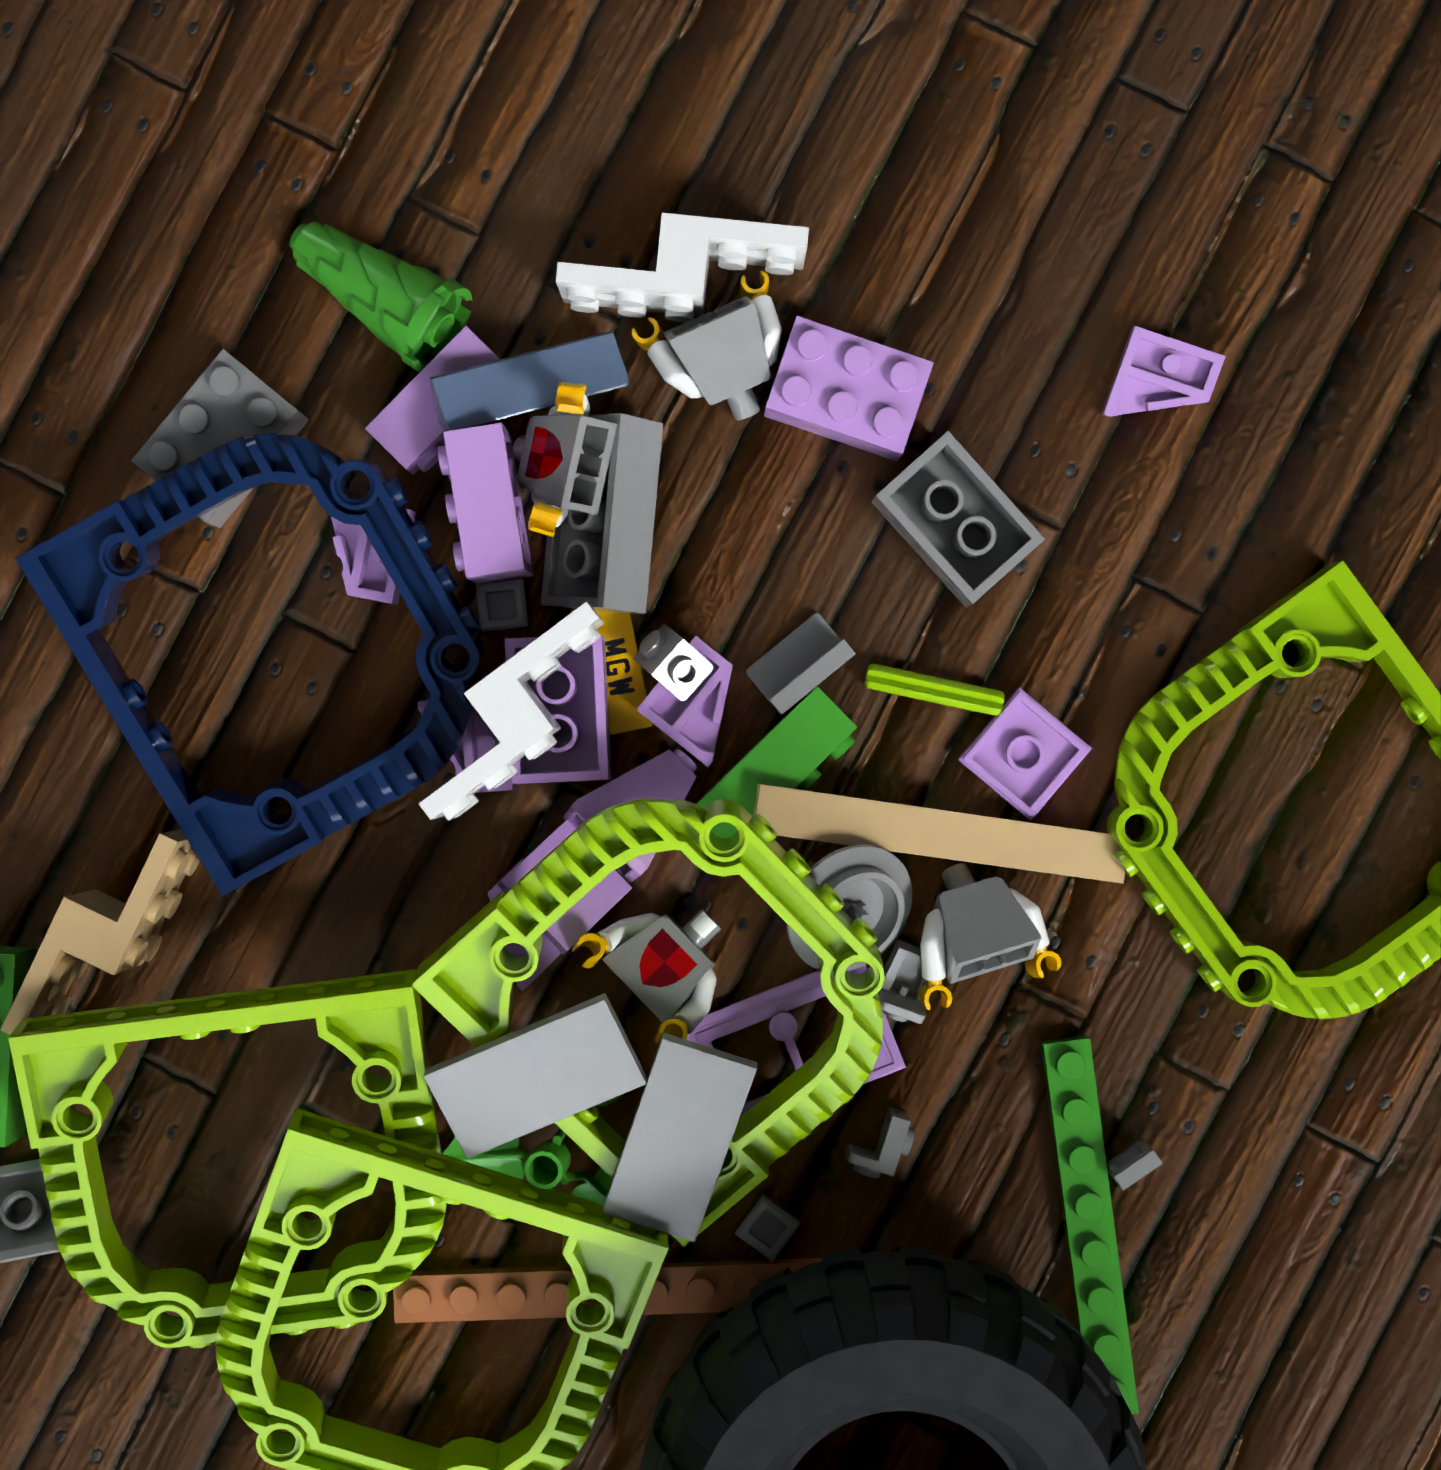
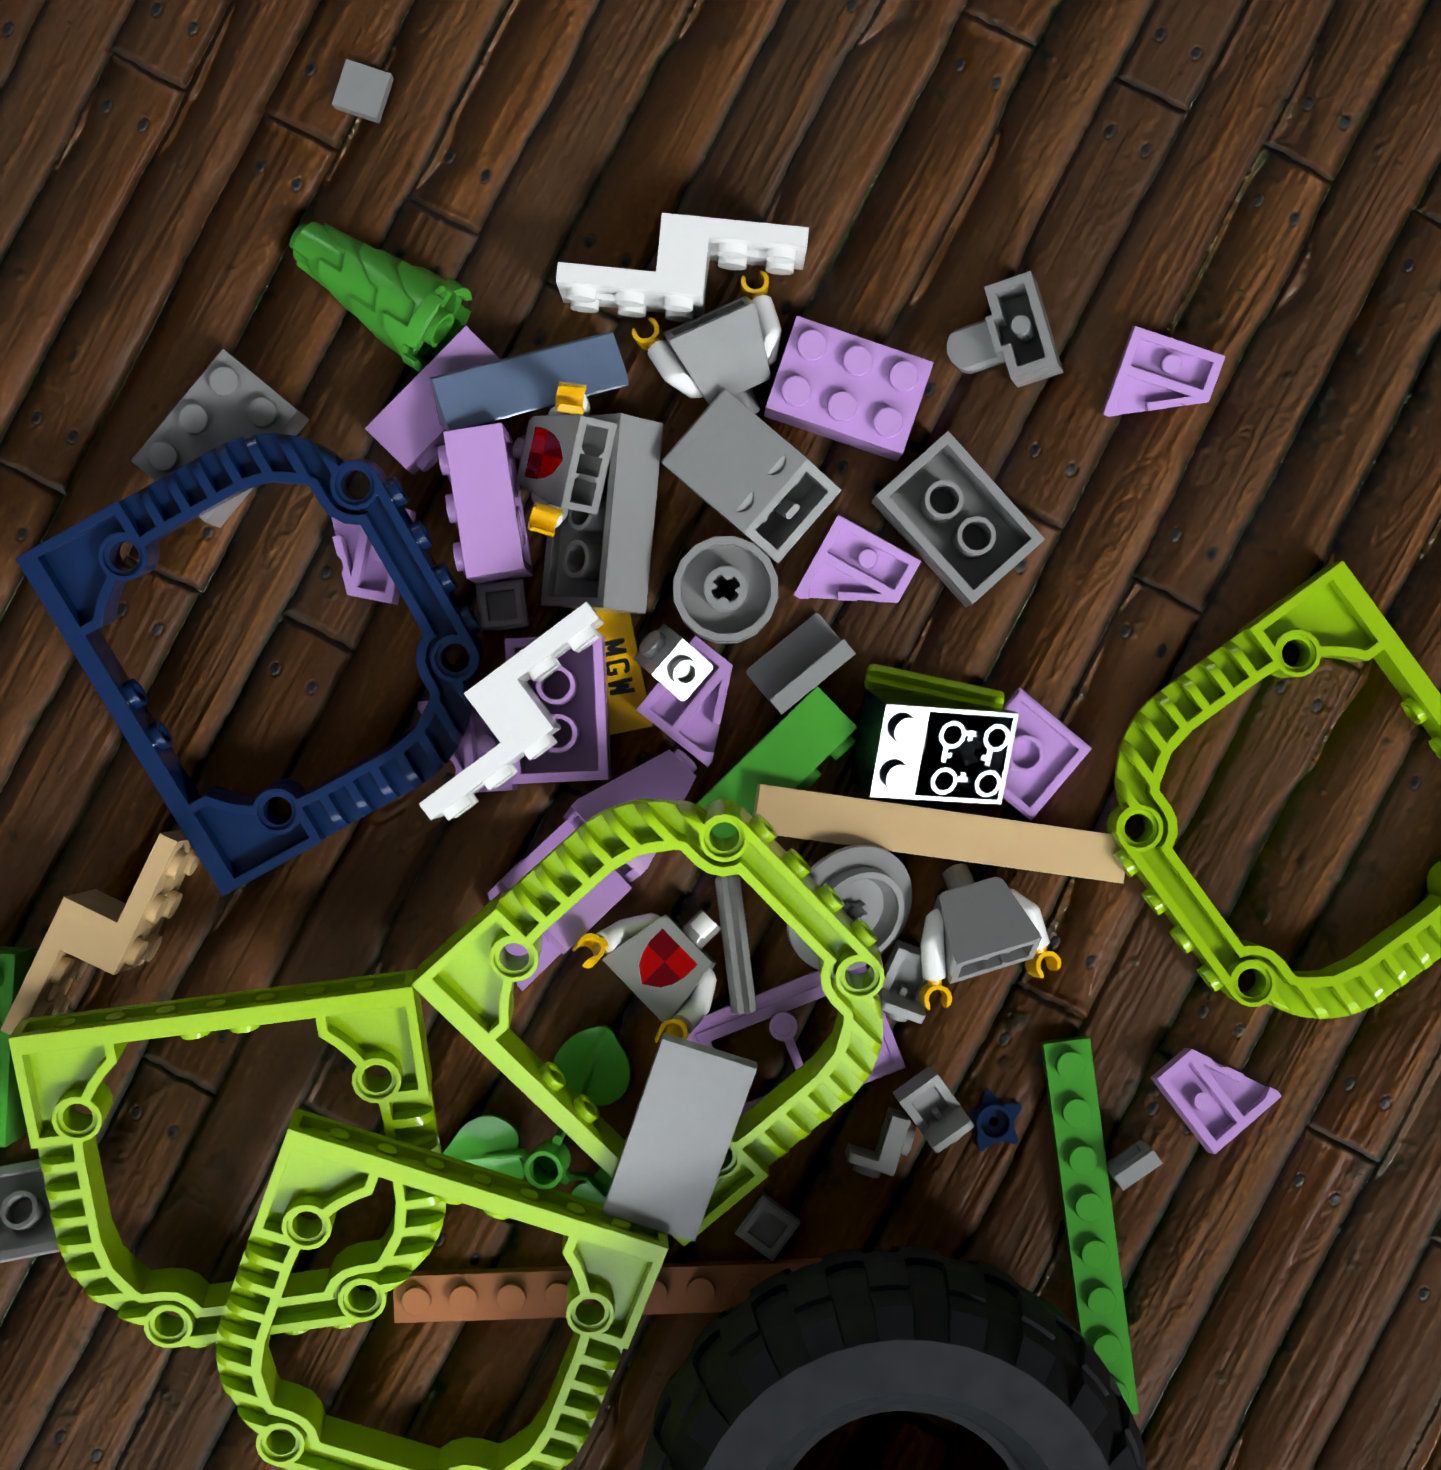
(362, 91): none -> light grey tile
(535, 1076): light grey tile -> none
(731, 562): none -> light grey wheel
(735, 944): none -> light grey axle
(751, 476): none -> light grey slope
(857, 567): none -> lavender wing
(932, 748): none -> black slope
(933, 1109): none -> light grey bracket
(1003, 1129): none -> dark blue plate
(1013, 334): none -> light grey brick
(1212, 1097): none -> lavender wing

